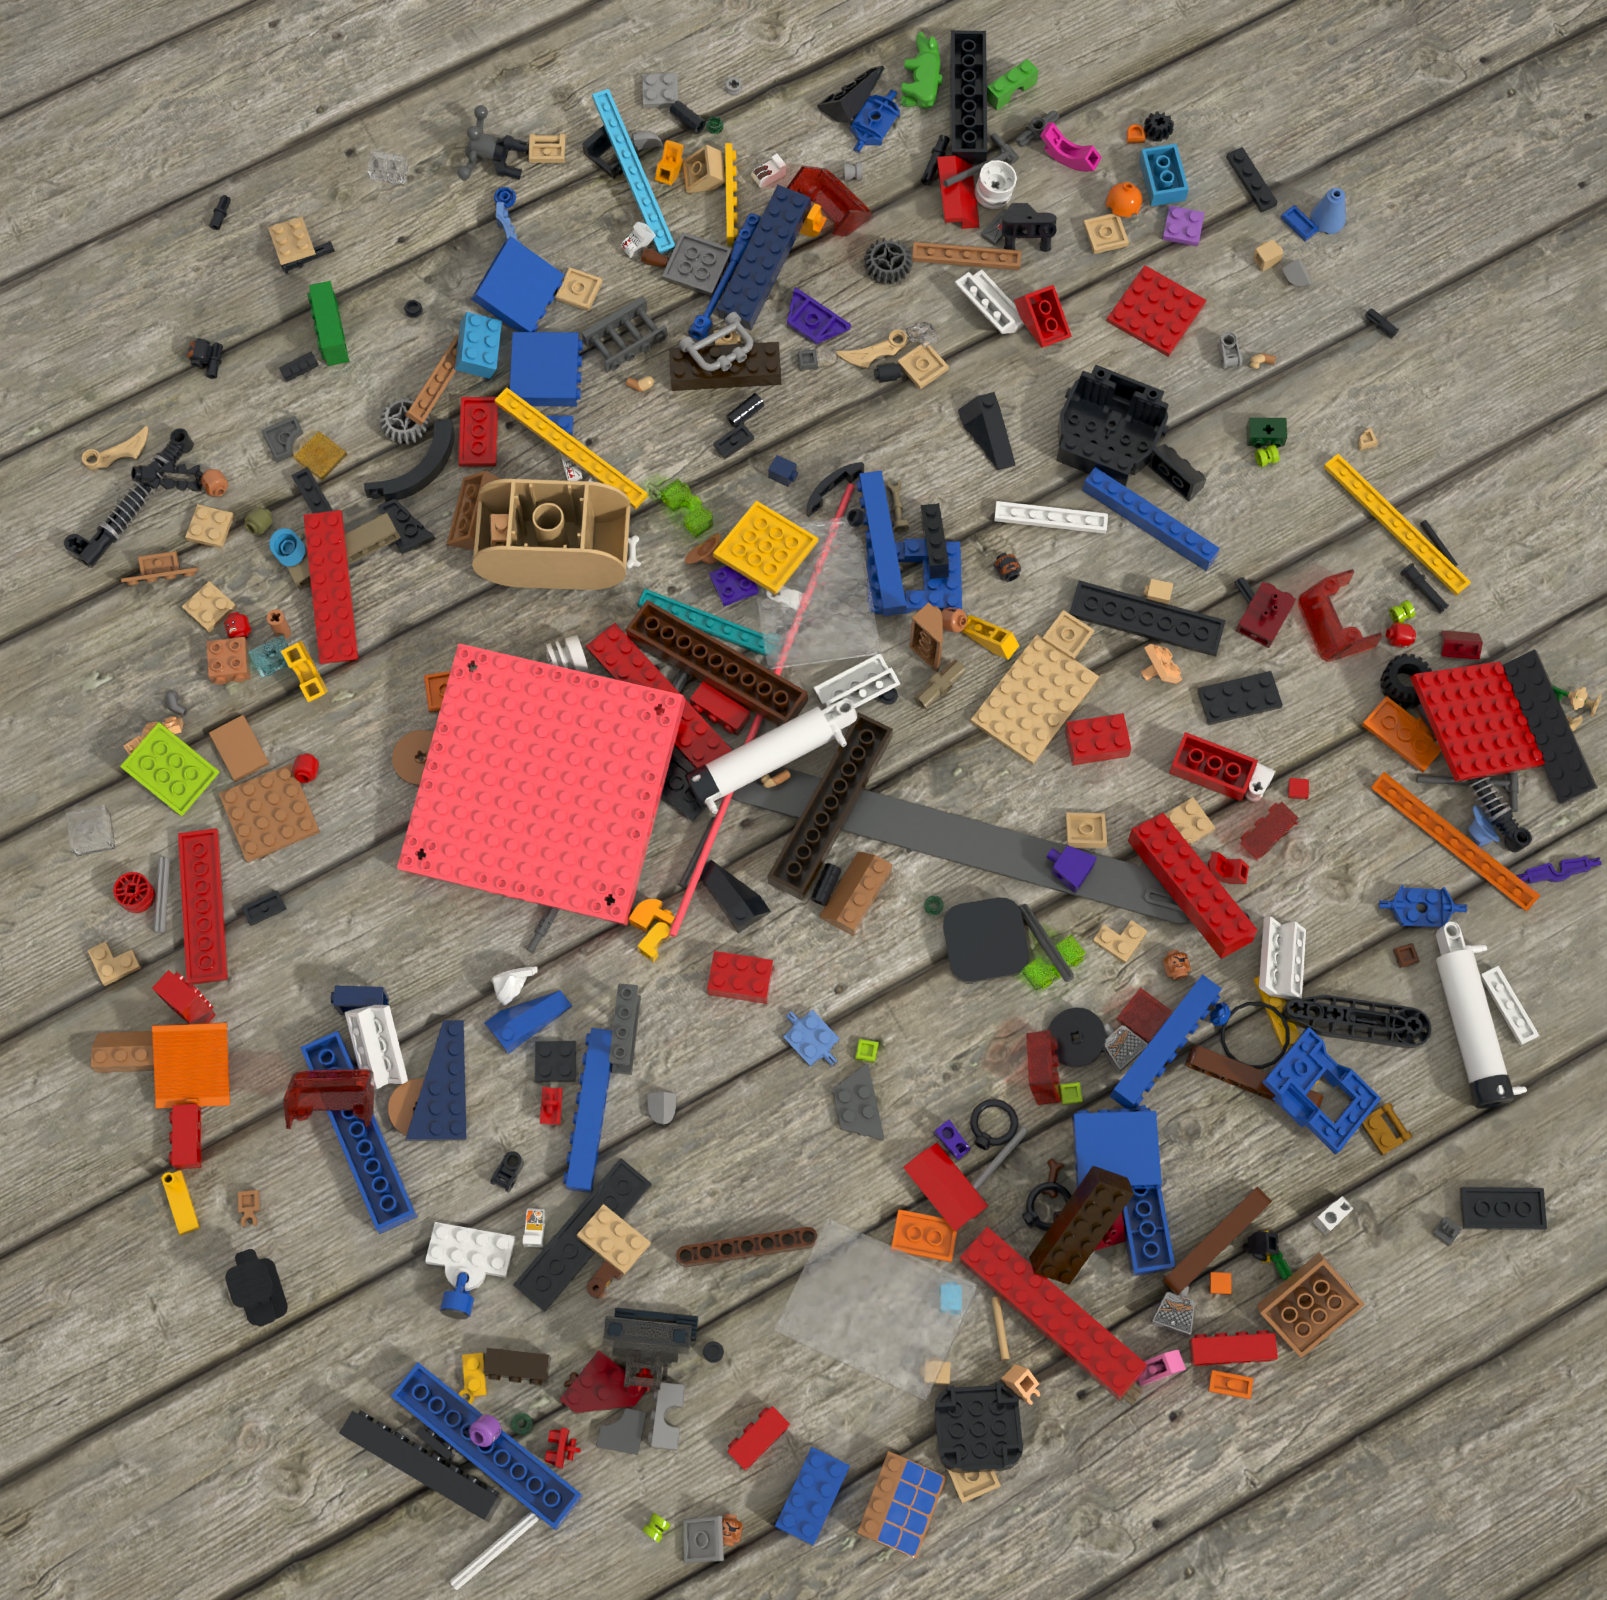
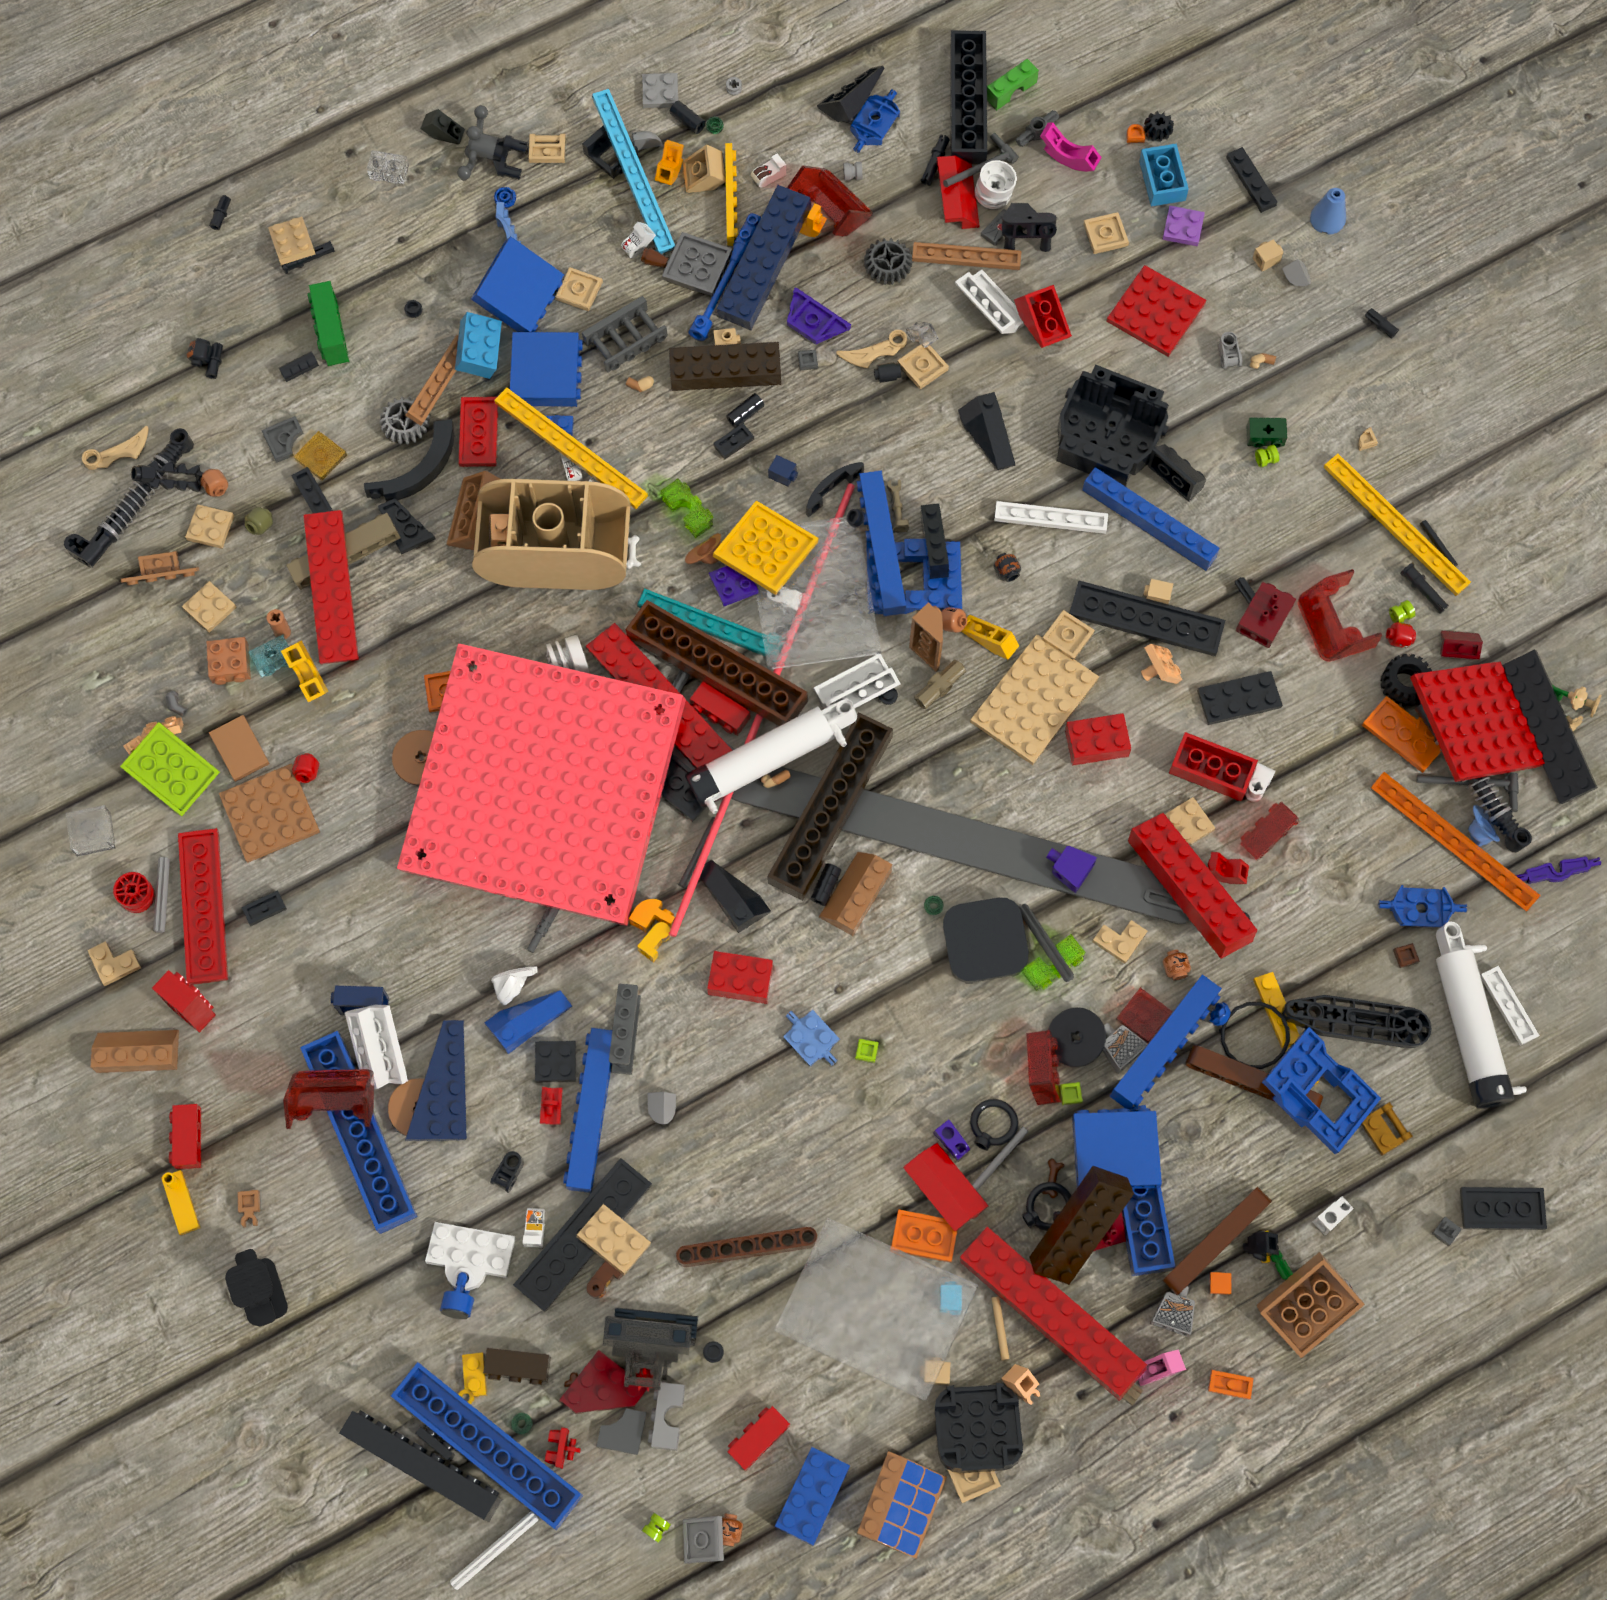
(191, 1064): orange door -> none
(237, 625): red head -> none
(287, 547): dark azure piece -> none
(442, 127): none -> pearl dark grey slope
(485, 1430): medium lavender head -> none
(723, 362): light grey bar -> none
(858, 1105): dark grey wing -> none
(926, 74): bright green animal -> none
(1086, 830): tan plate -> none
(1124, 199): orange cylinder -> none
(1233, 1349): red brick -> none
(1282, 959): white slope -> none
(1298, 788): red tile -> none
(1299, 223): blue tile -> none

